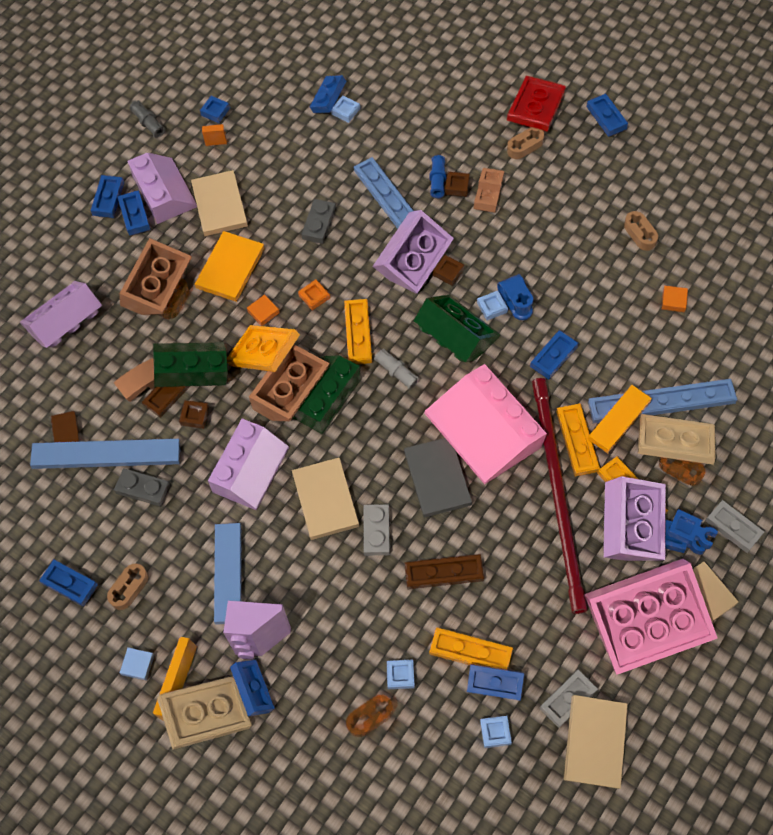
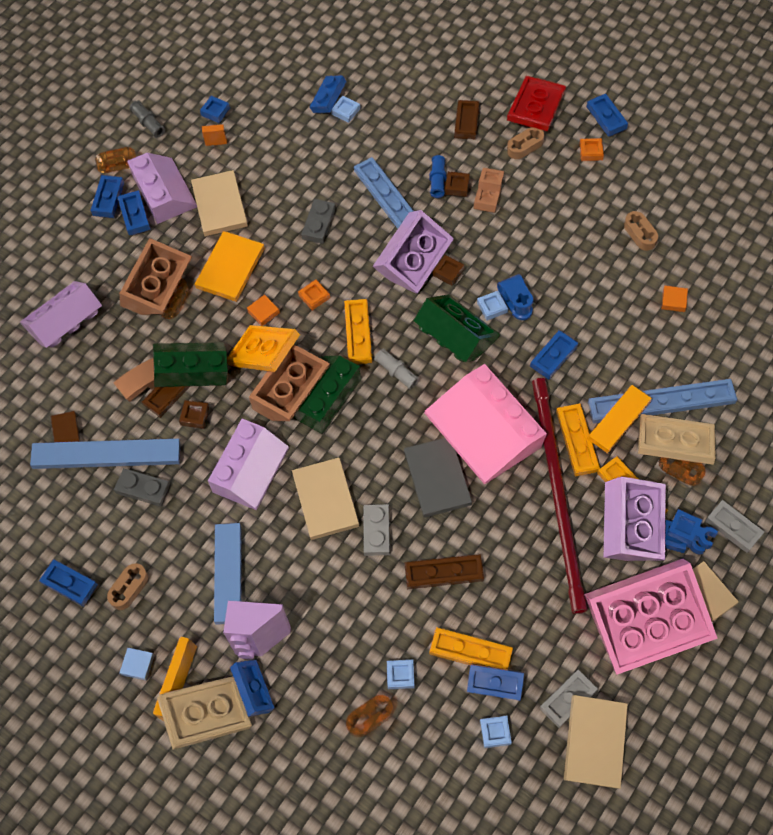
(114, 159): none -> clear orange beam
(466, 119): none -> reddish brown tile
(591, 149): none -> orange tile

